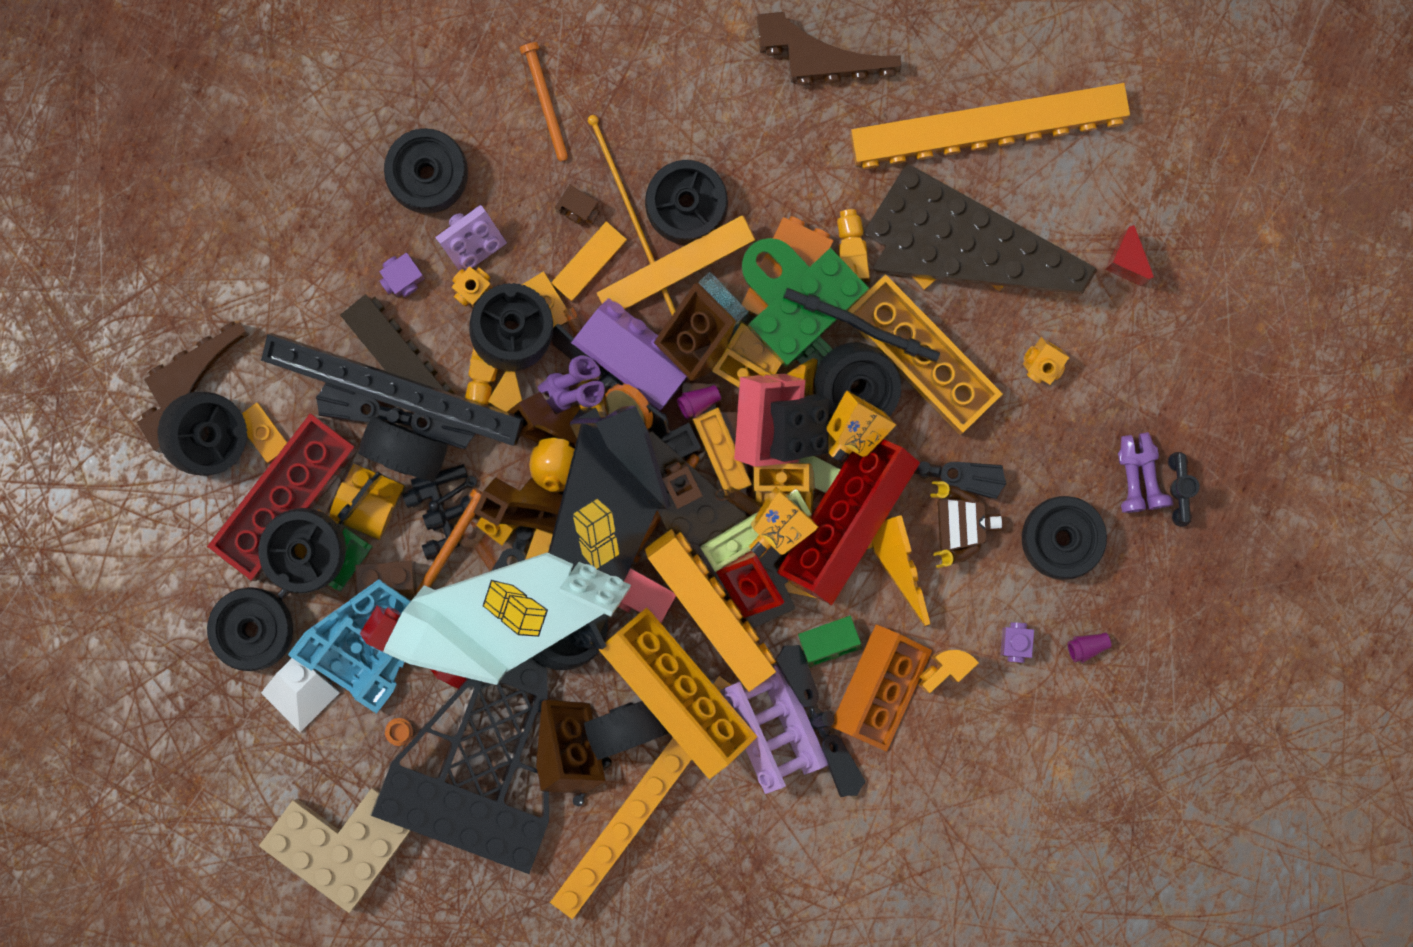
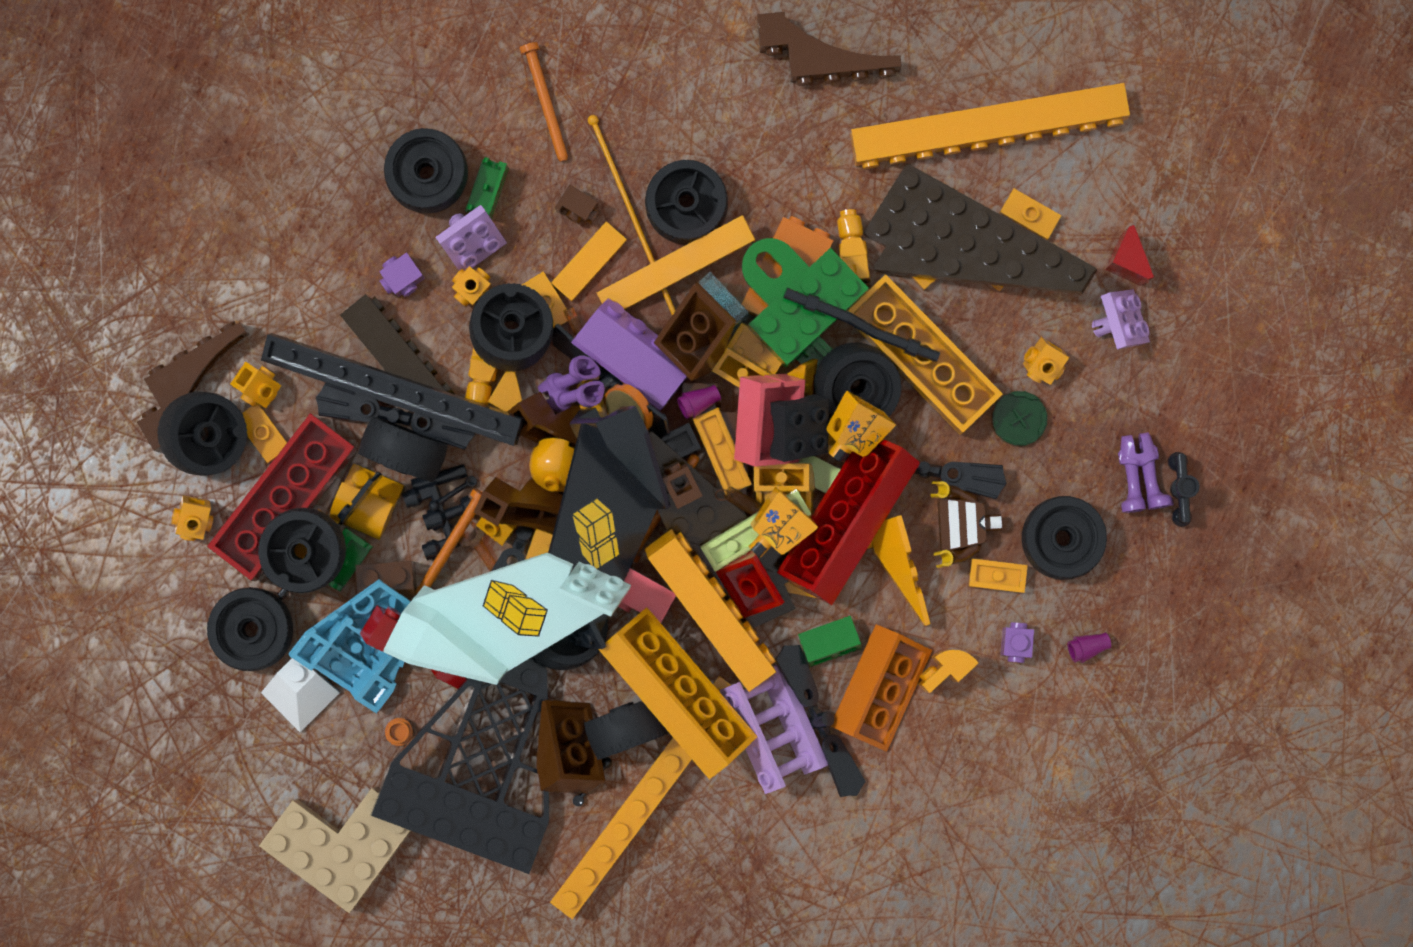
(192, 518): none -> light orange brick
(256, 385): none -> light orange brick
(488, 186): none -> green hinge
(997, 575): none -> light orange plate
(1019, 418): none -> dark green tile
(1030, 214): none -> light orange plate
(1123, 319): none -> lavender plate

